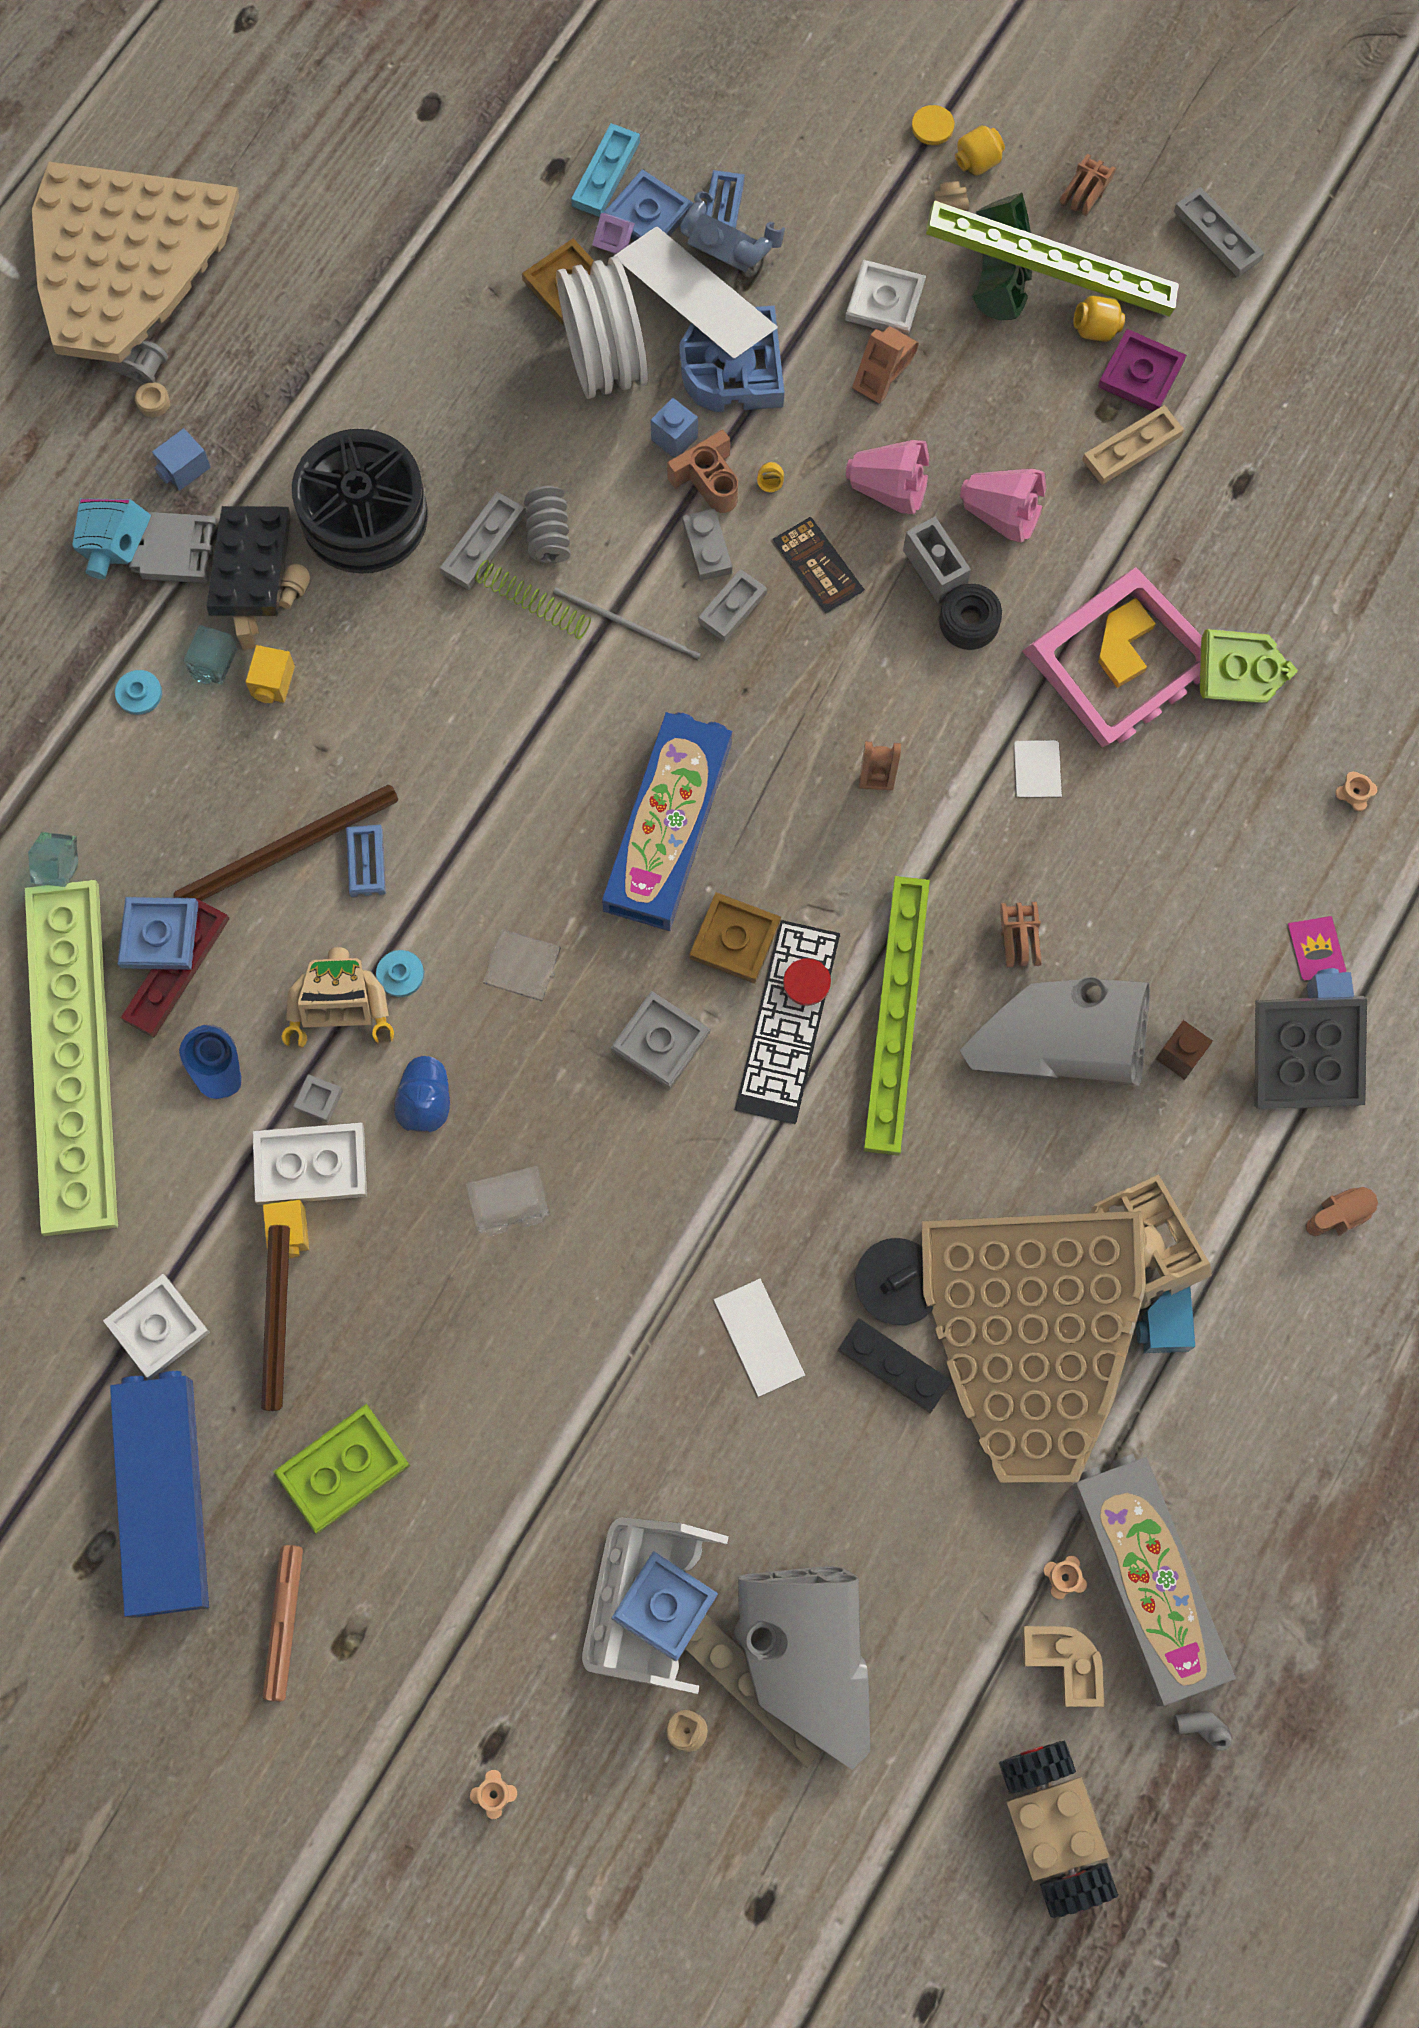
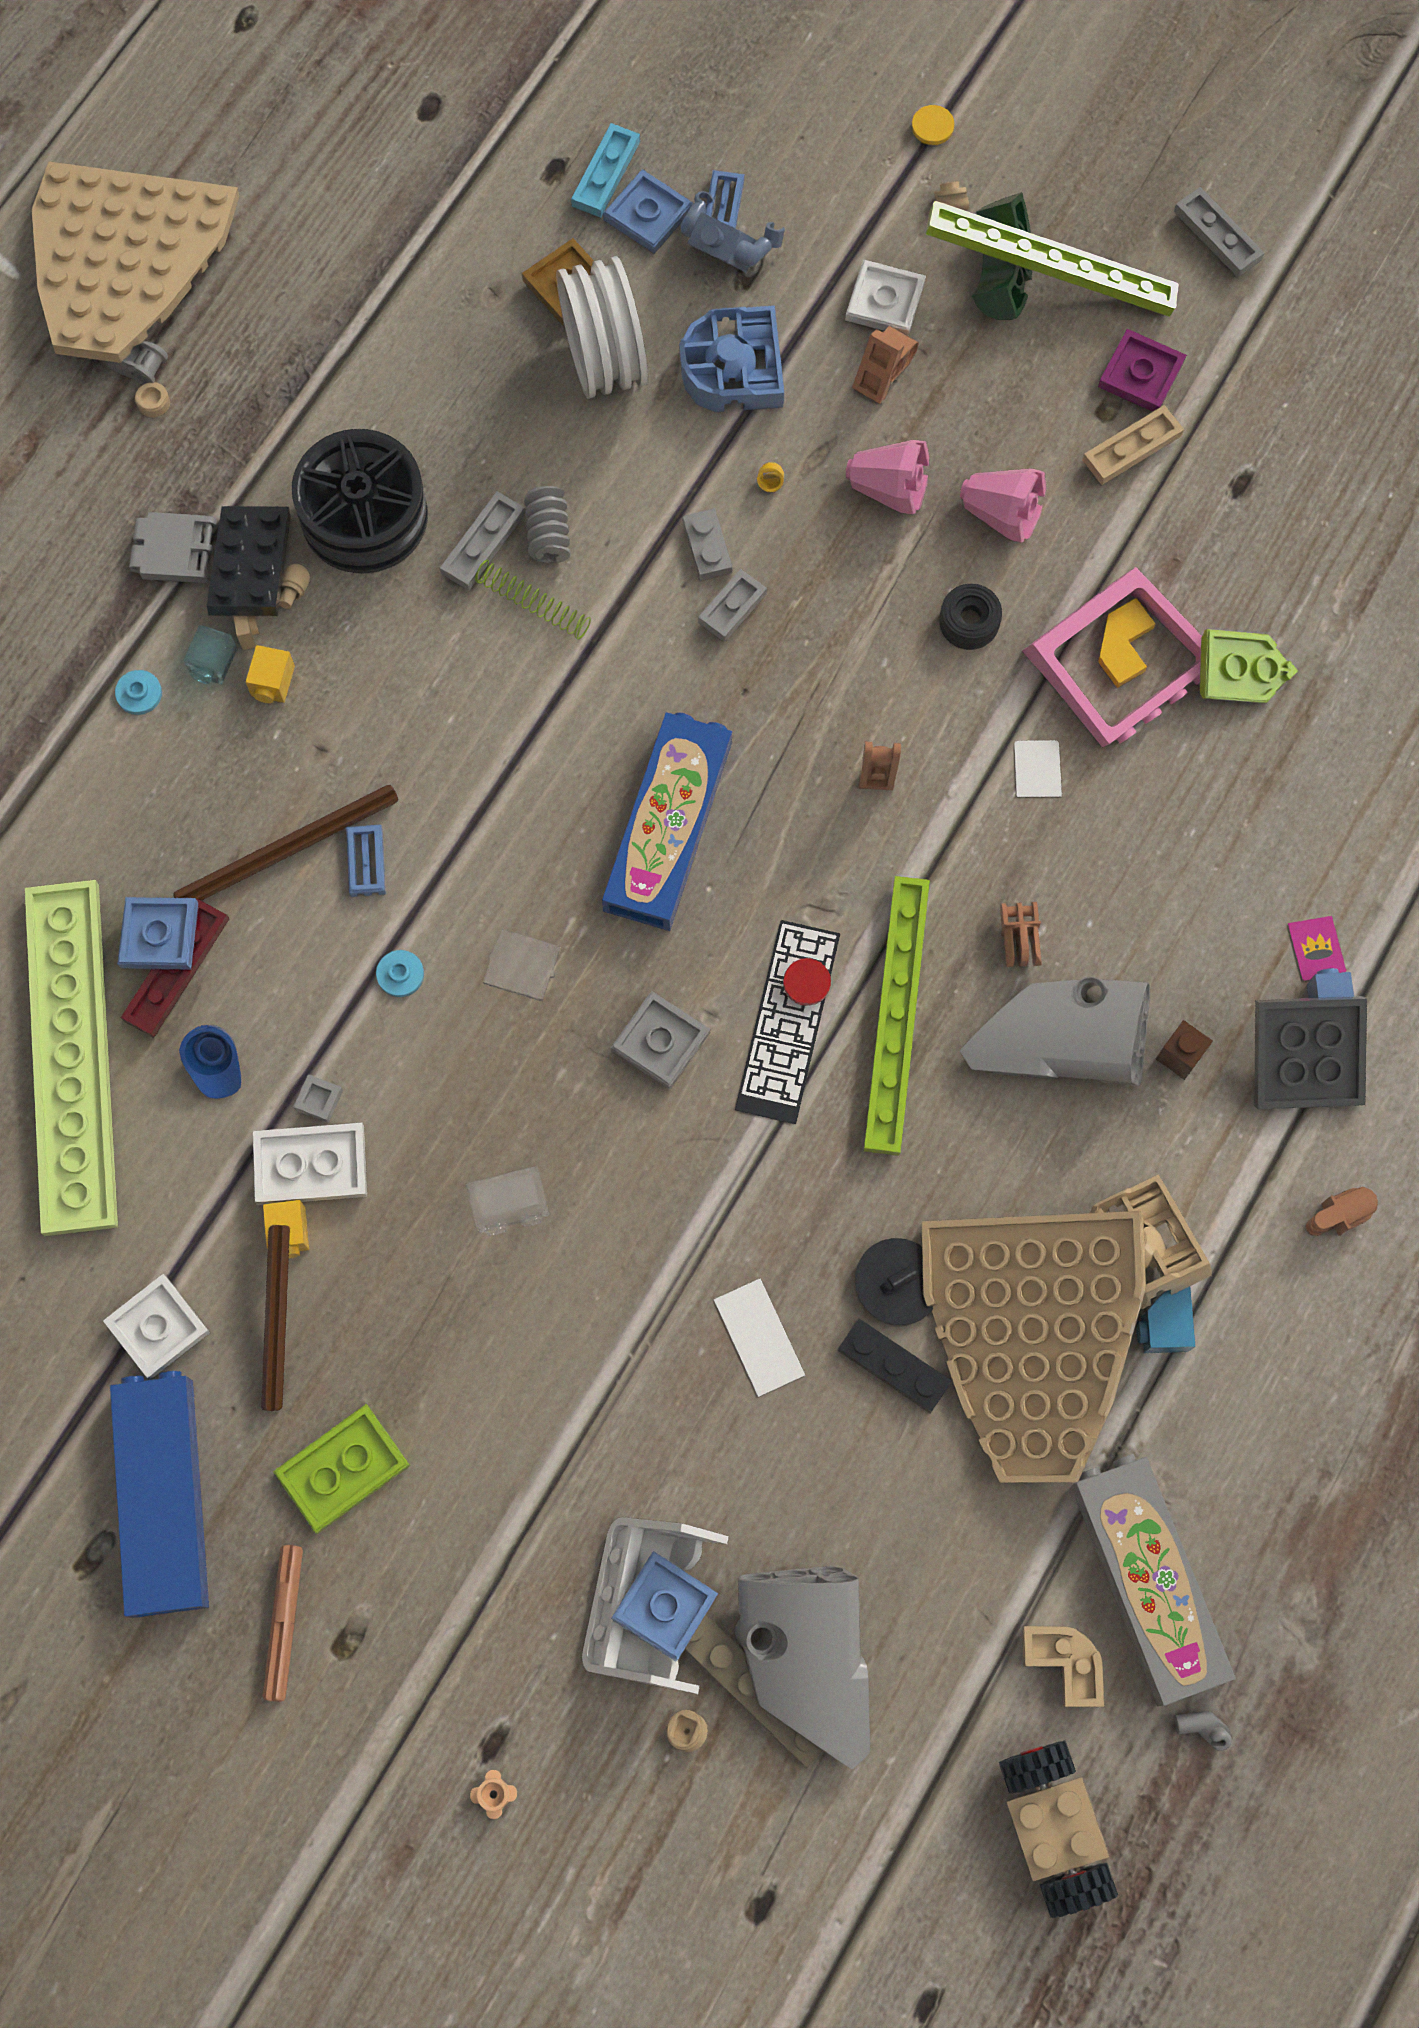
(53, 859): clear light blue brick -> none
(108, 532): medium azure torso -> none
(180, 460): medium blue brick -> none
(335, 994): tan torso -> none
(423, 1095): blue piece -> none
(612, 233): lavender plate -> none
(627, 623): light grey piece -> none
(674, 428): medium blue brick -> none
(696, 292): white sticker -> none
(707, 481): nougat tile -> none
(735, 937): pearl gold plate -> none
(818, 565): black sticker -> none
(935, 558): light grey brick -> none
(979, 150): yellow head -> none
(1069, 1567): light nougat plate -> none
(1090, 179): nougat arm -> none
(1098, 318): yellow head -> none
(1363, 784): light nougat plate -> none

